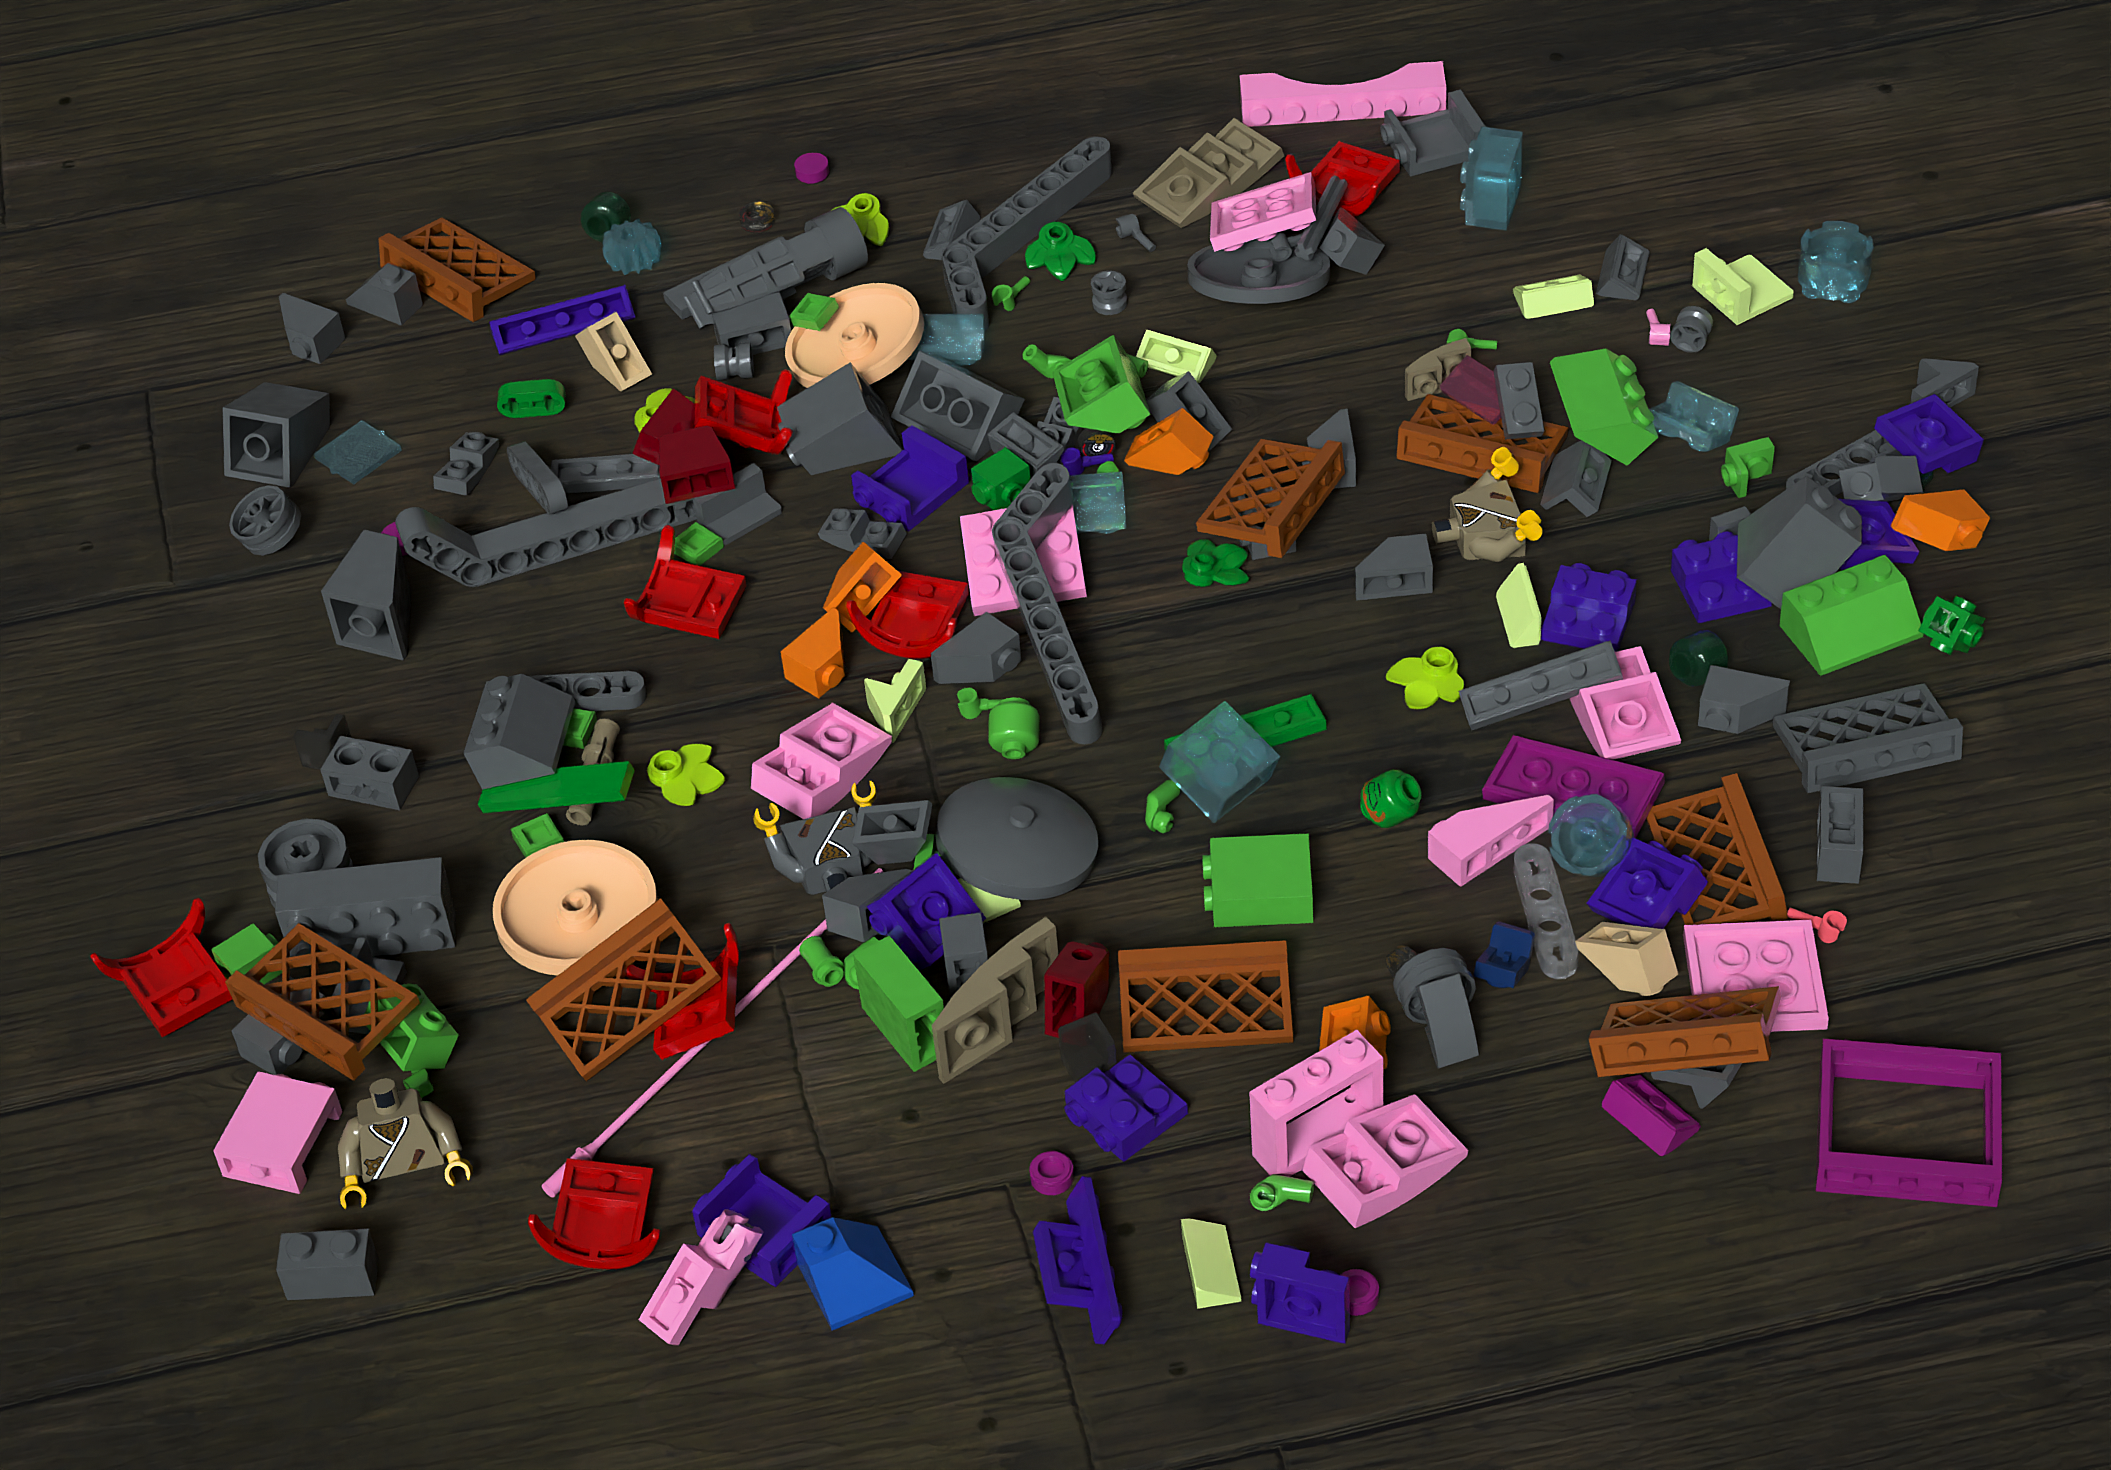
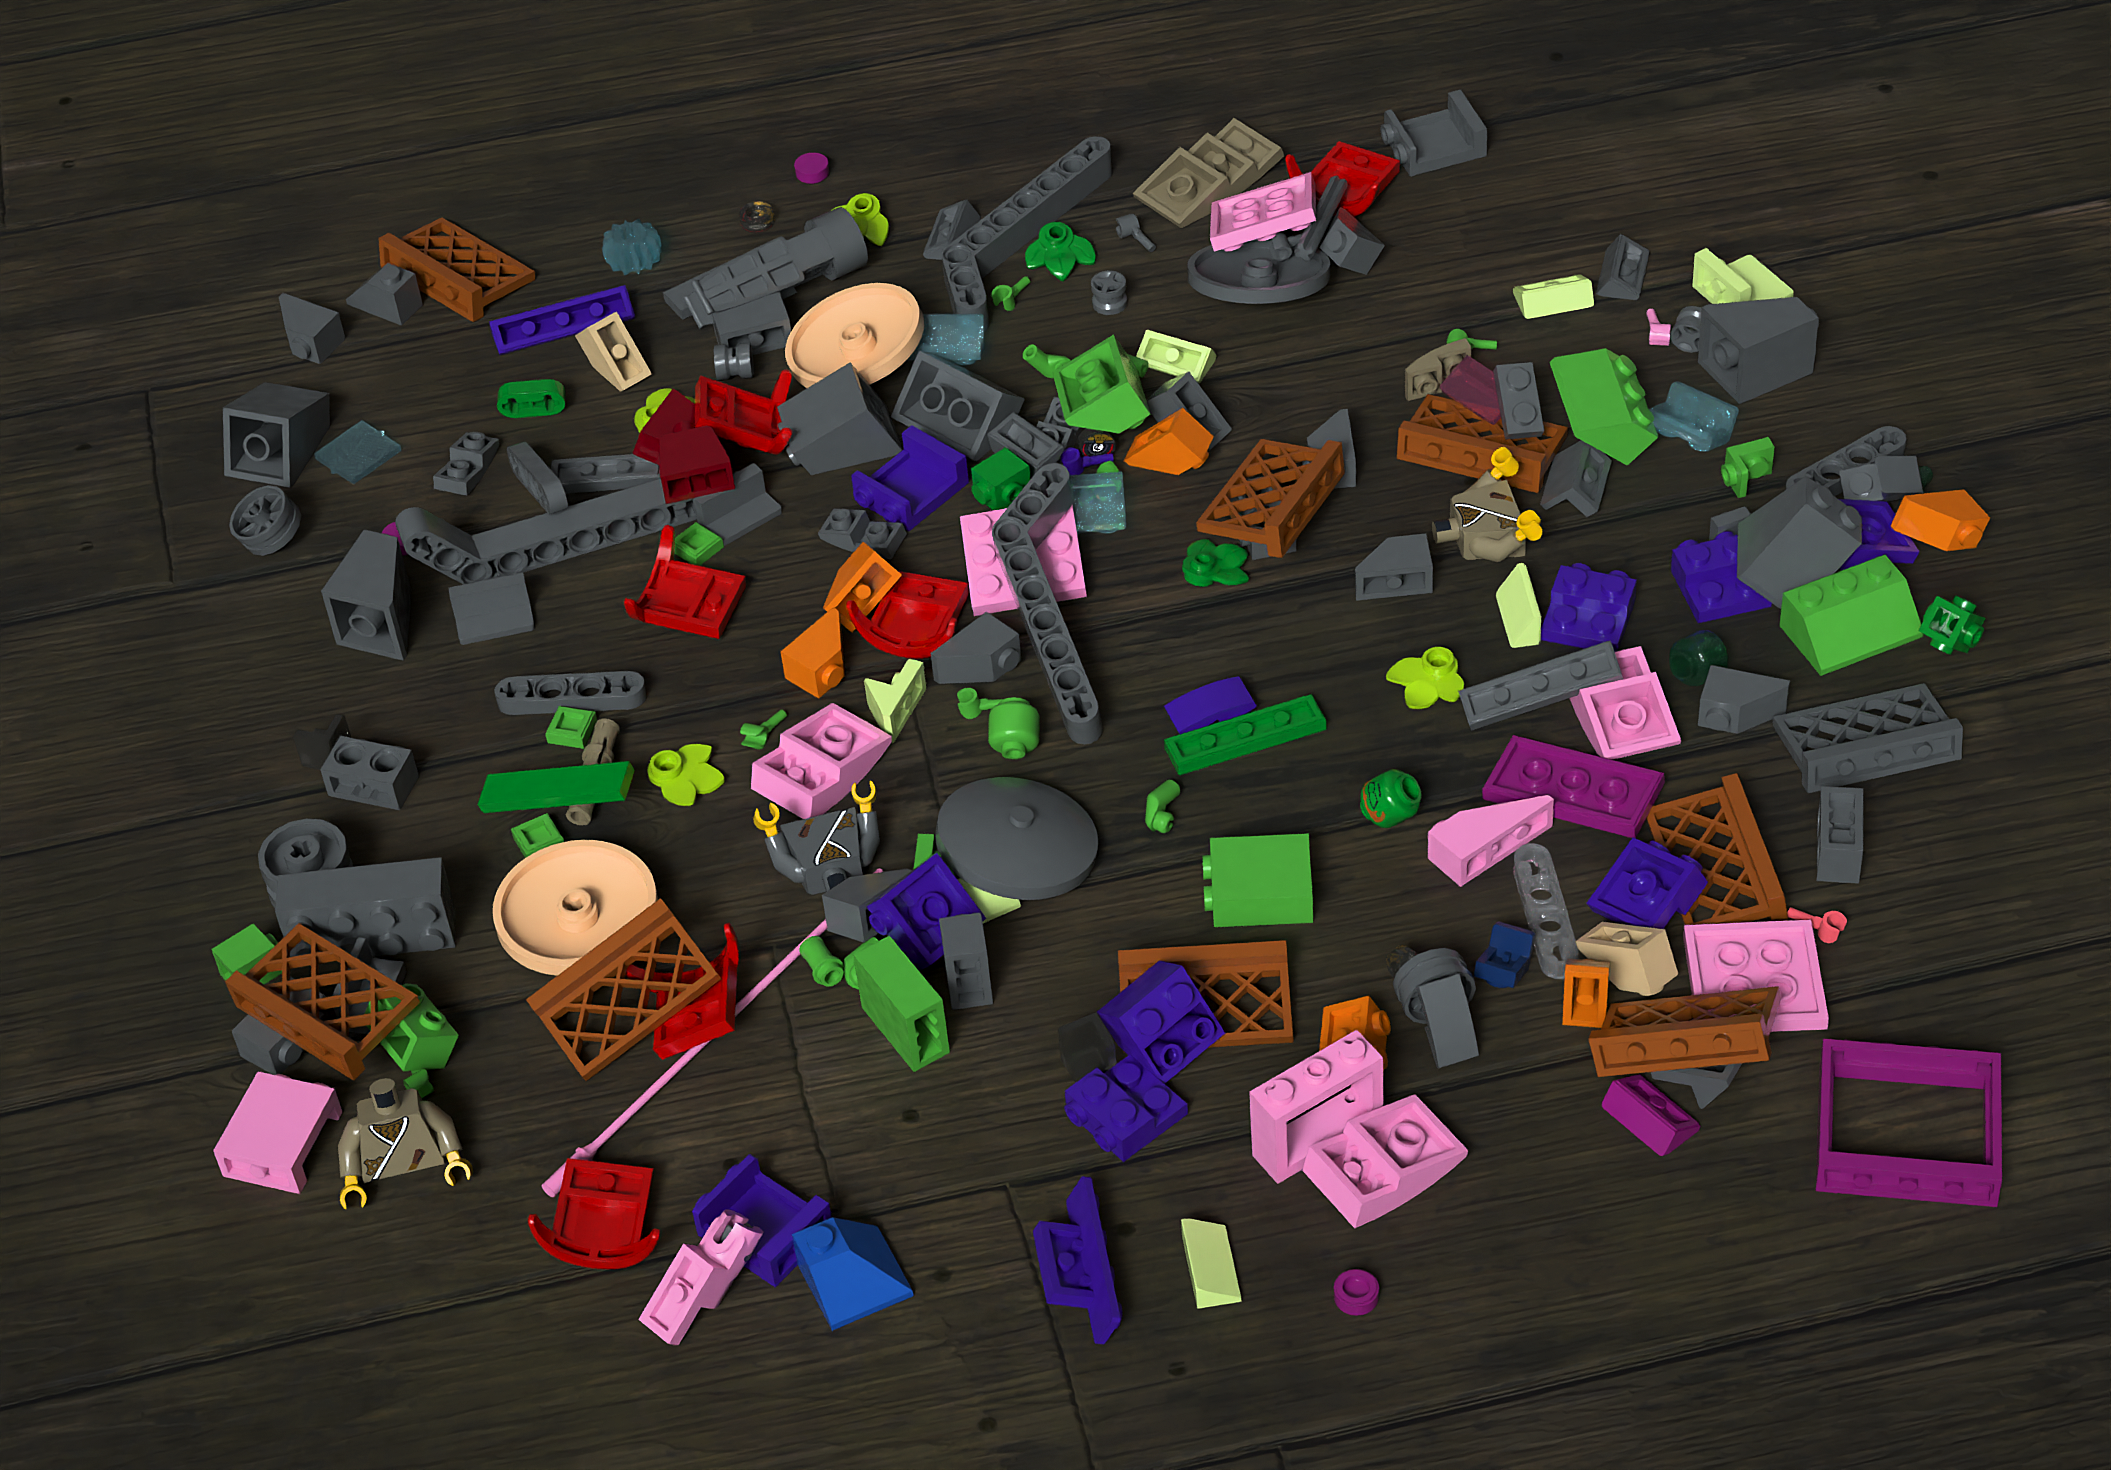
(174, 978): red piece -> none
(327, 1264): dark grey brick -> none
(491, 608): none -> dark grey panel
(517, 730): dark grey slope -> none
(602, 212): clear green head -> none
(758, 734): none -> bright green hand
(813, 311): bright green tile -> none
(892, 831): dark grey slope -> none
(993, 1000): dark tan slope -> none
(1051, 1173): magenta tile -> none
(1080, 974): dark red torso -> none
(1161, 1020): none -> dark purple slope
(1210, 703): none -> dark purple slope
(1219, 761): clear light blue brick -> none
(1278, 1189): bright green arm -> none
(1280, 101): bright pink arch -> none
(1299, 1297): dark purple plate -> none
(1492, 178): clear light blue brick -> none
(1585, 992): none -> orange slope
(1590, 835): clear light blue cylinder -> none
(1757, 344): none -> dark grey slope
(1835, 262): clear light blue brick -> none
(1931, 434): dark purple plate -> none
(1946, 379): dark grey slope -> none

